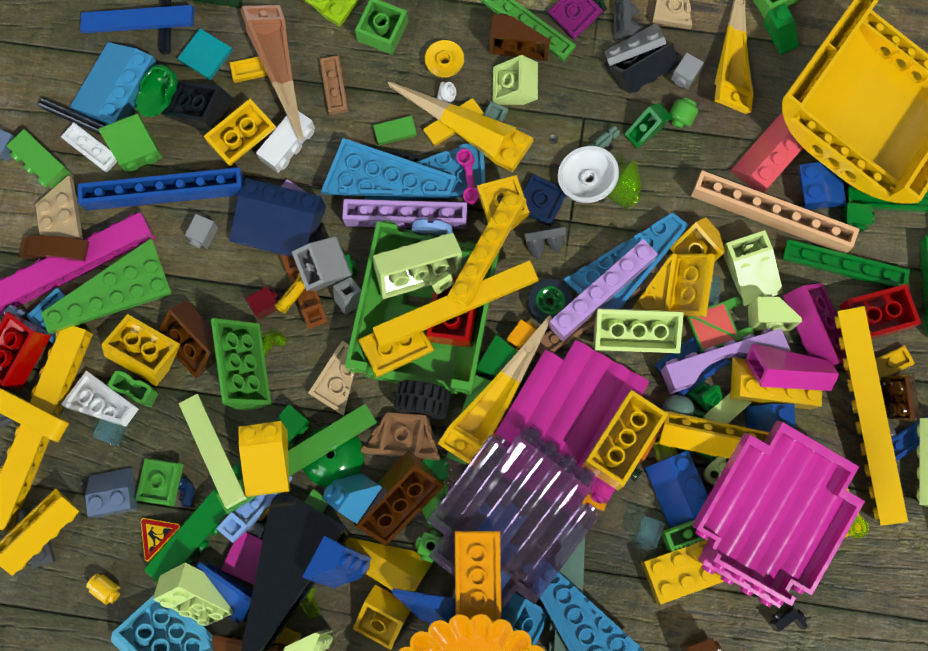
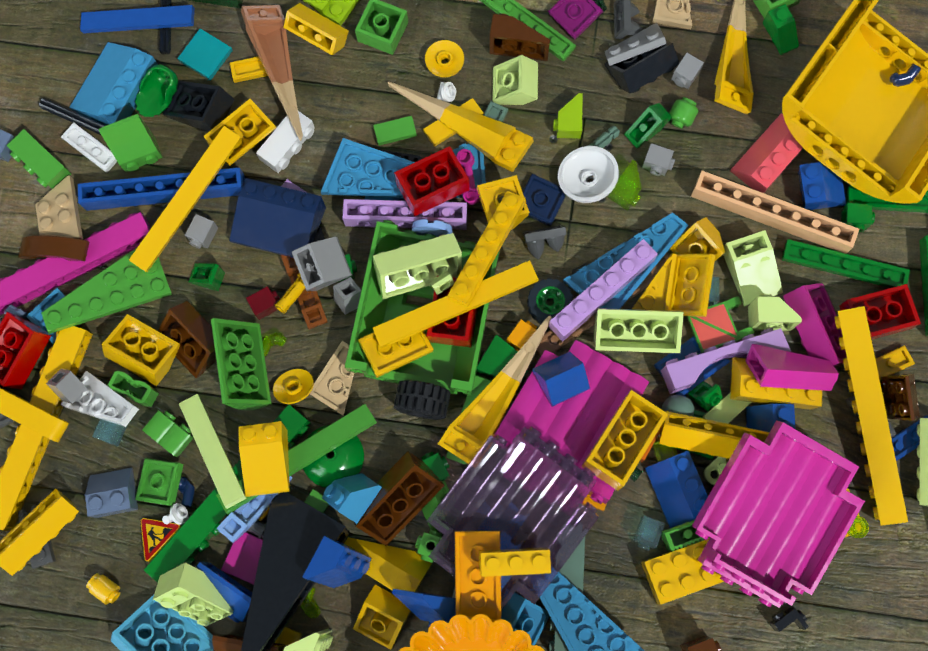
(66, 386): none -> light grey brick
(168, 433): none -> bright green brick
(178, 514): none -> white plate
(185, 199): none -> yellow tile
(207, 276): none -> green slope
(293, 386): none -> yellow dish
(315, 29): none -> yellow brick
(334, 85): medium nougat tile -> none
(402, 434): medium nougat wing -> none
(432, 181): none -> red brick
(514, 562): none -> yellow brick
(562, 378): none -> blue slope
(570, 119): none -> lime slope
(658, 160): none -> light grey brick
(906, 78): none -> dark blue arm

